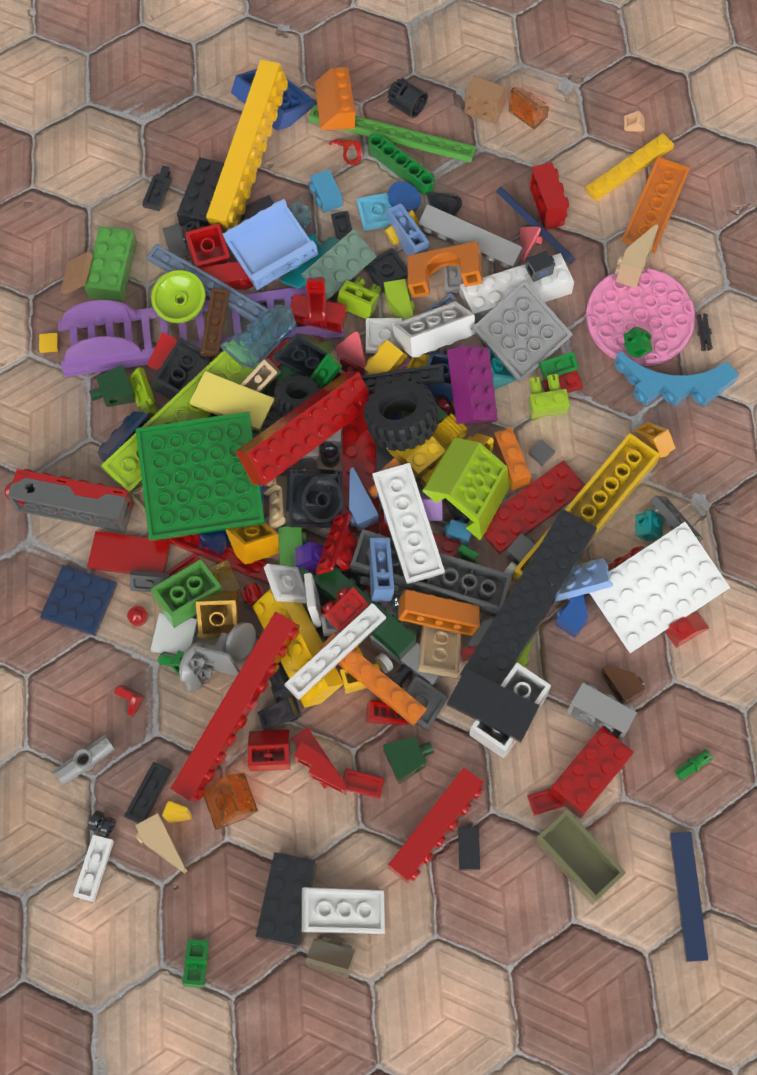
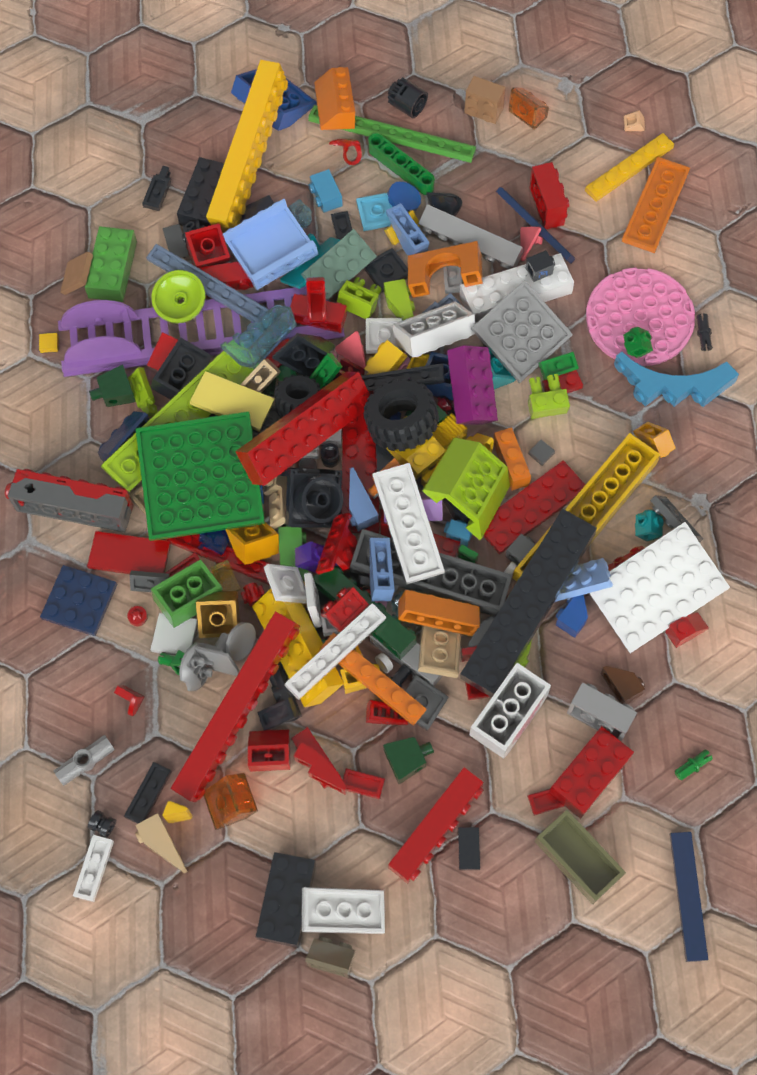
(195, 963): green slope -> none
(215, 322): reddish brown tile -> none
(493, 705): black tile -> none
(632, 263): tan slope -> none

